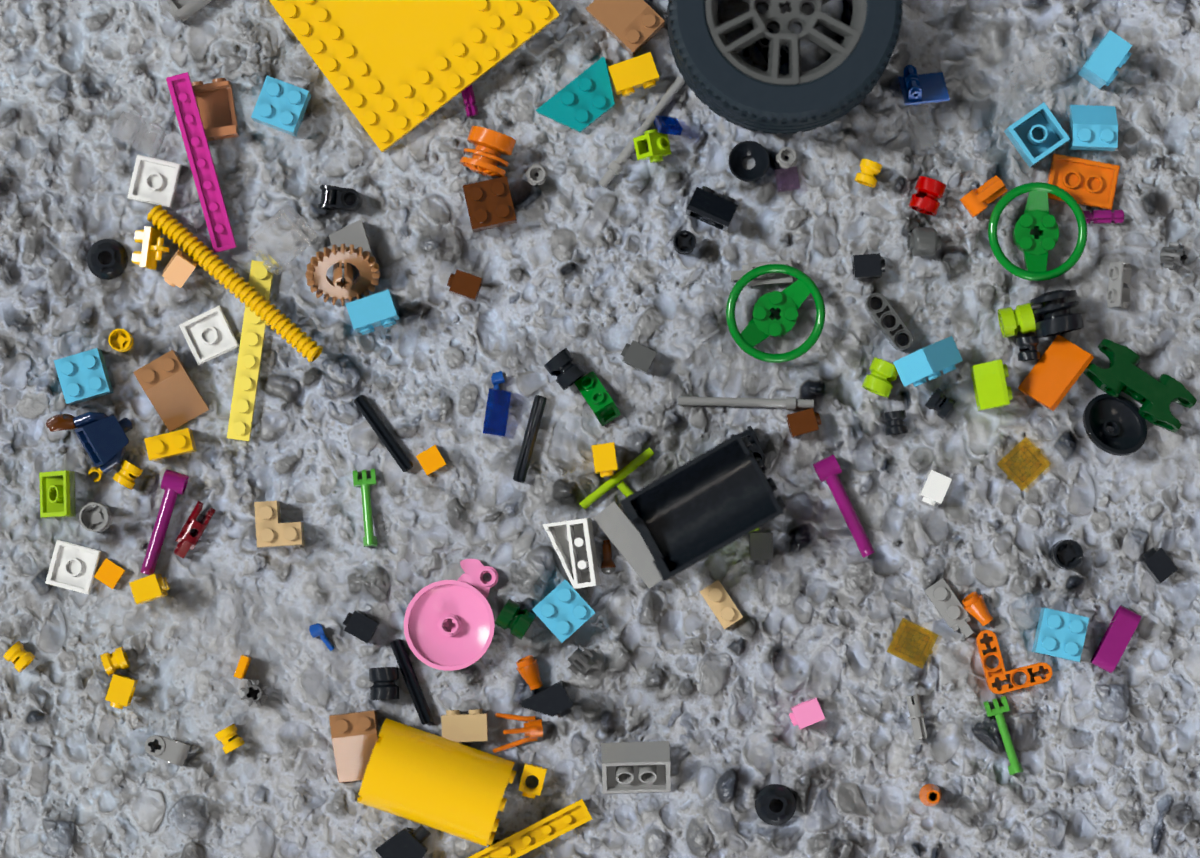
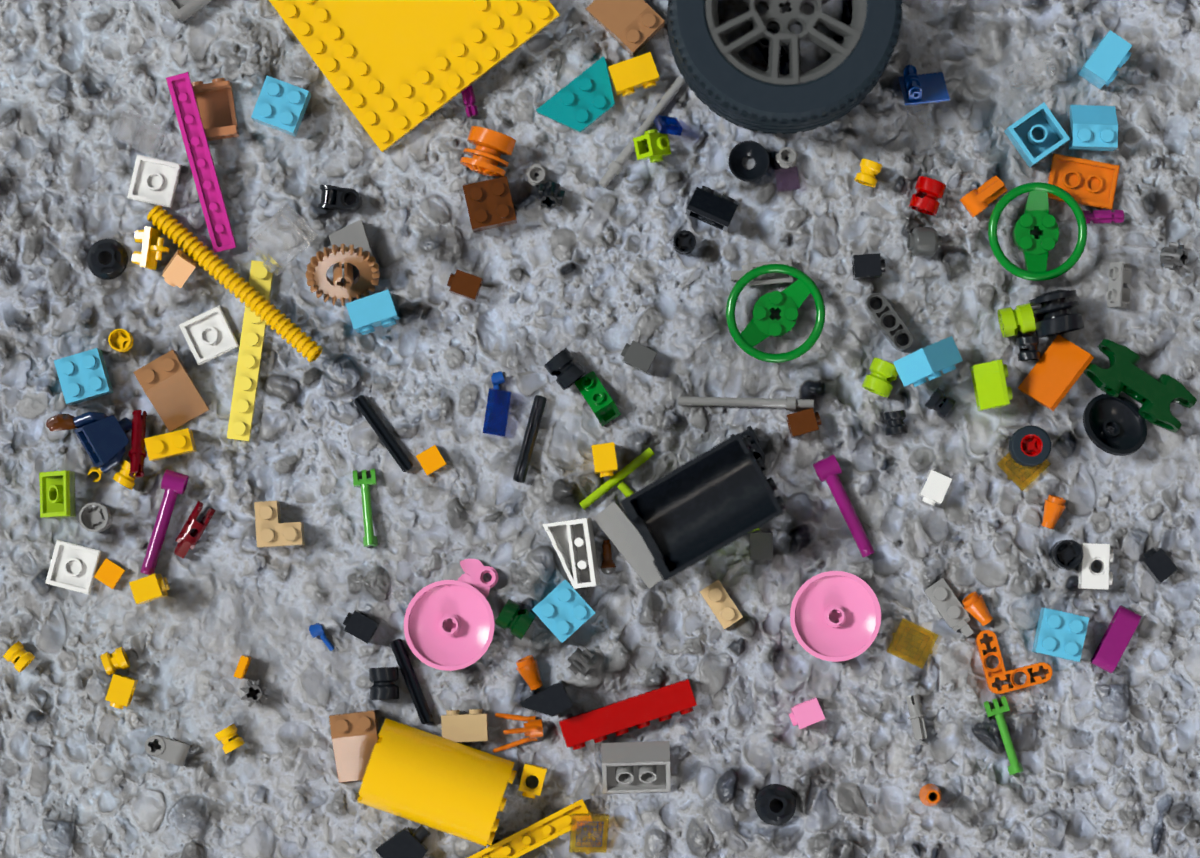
(138, 450): none -> dark red pin
(550, 195): none -> black gear
(589, 833): none -> clear yellow piece
(628, 713): none -> red brick
(835, 616): none -> bright pink dish
(1032, 439): none -> black wheel
(1053, 510): none -> orange cone
(1086, 577): none -> white brick

